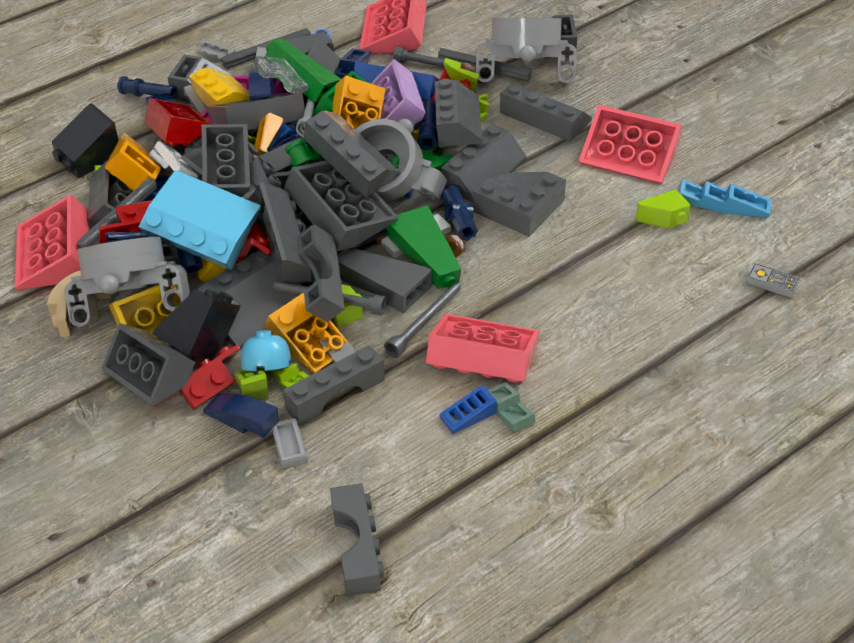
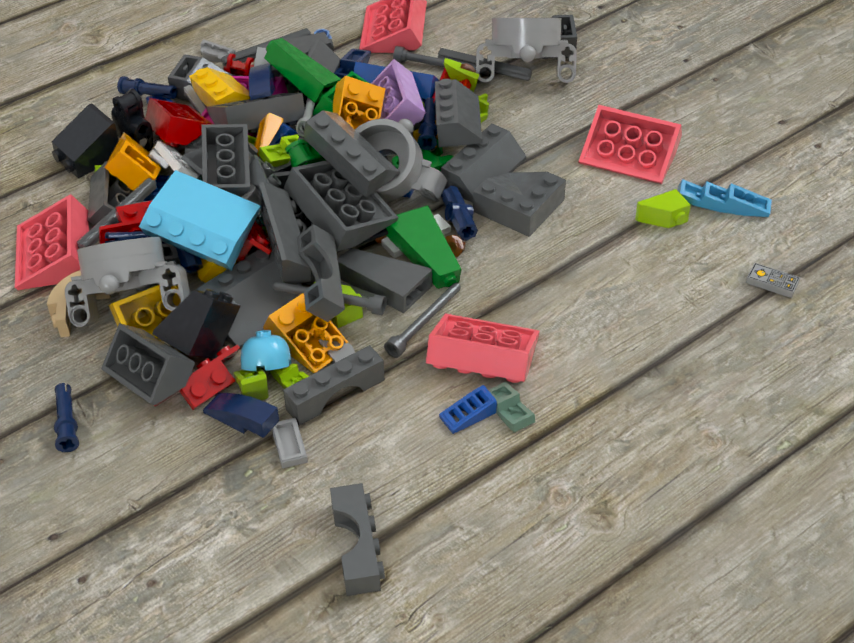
(65, 425): none -> dark blue pin
(130, 118): none -> black piece
(237, 66): none -> red piece
(276, 153): none -> lime slope
(279, 68): clear plate -> none
(542, 112): dark grey slope -> none

